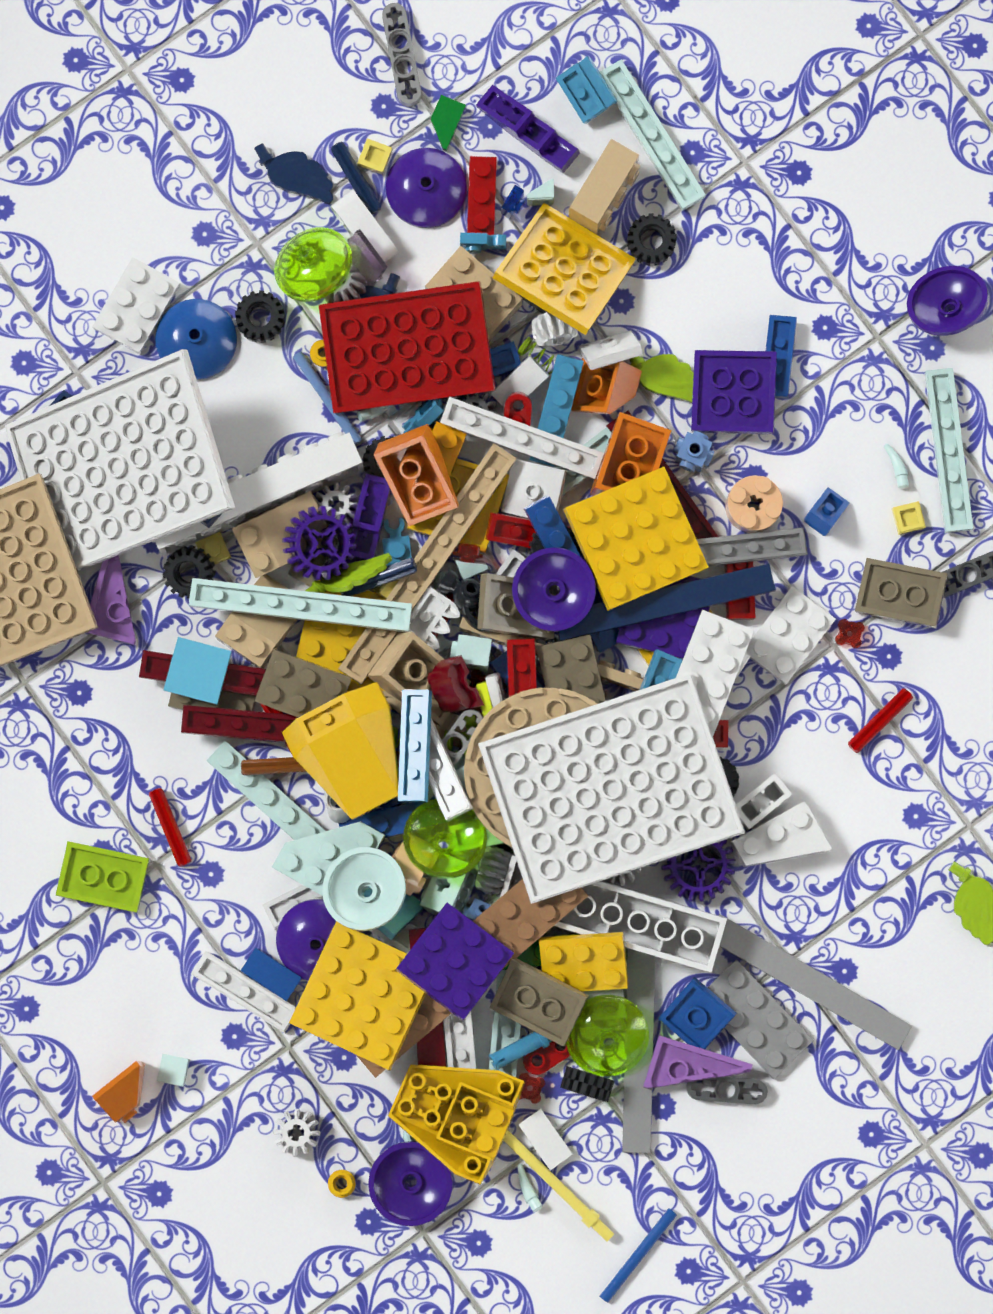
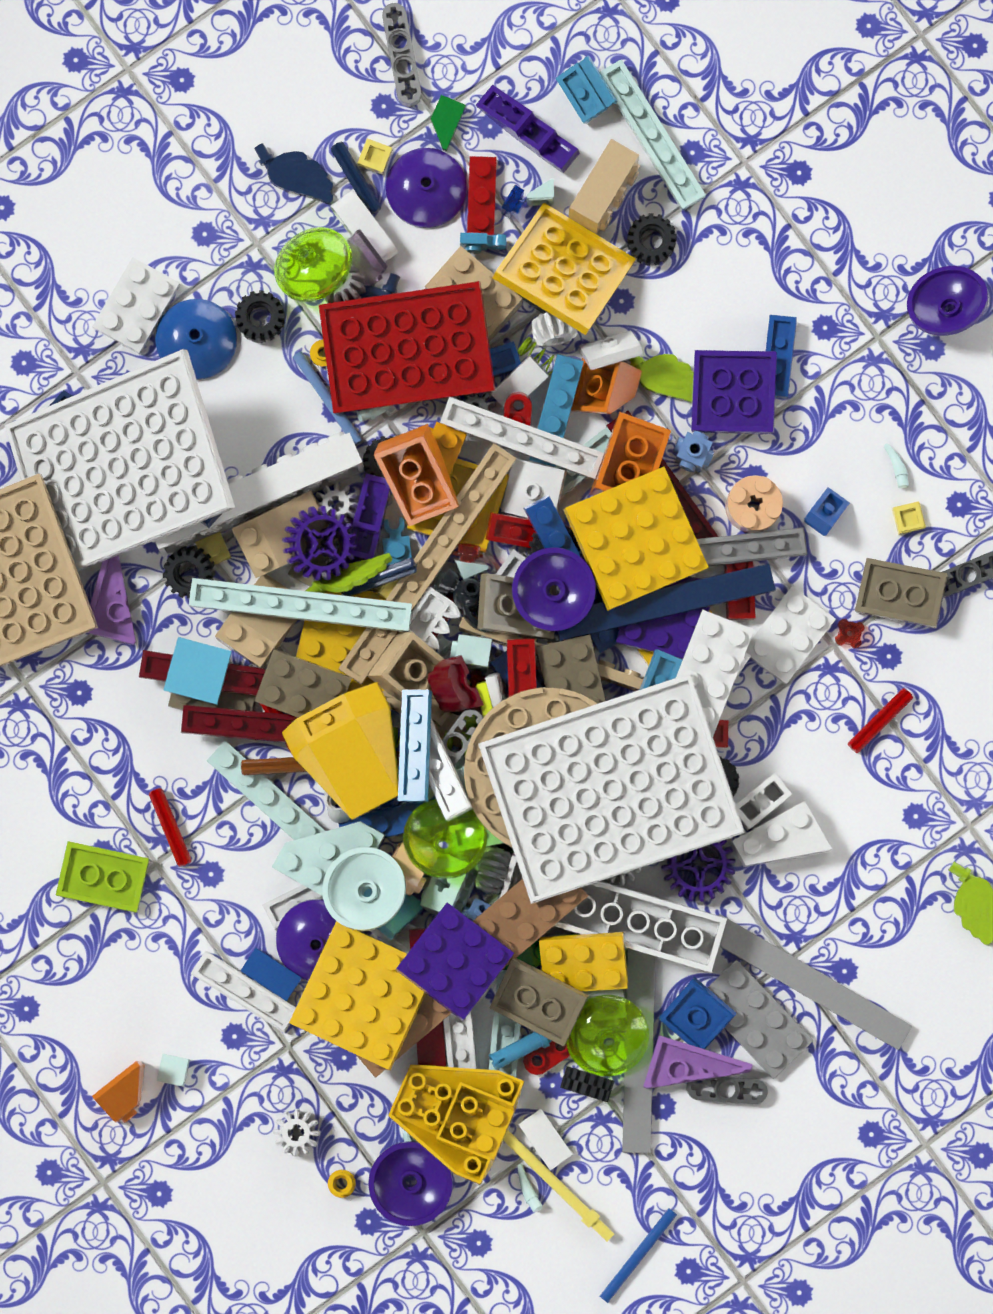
(427, 413): dark azure plate -> none
(536, 1083): clear red plate -> none
(948, 450): light aqua plate -> none

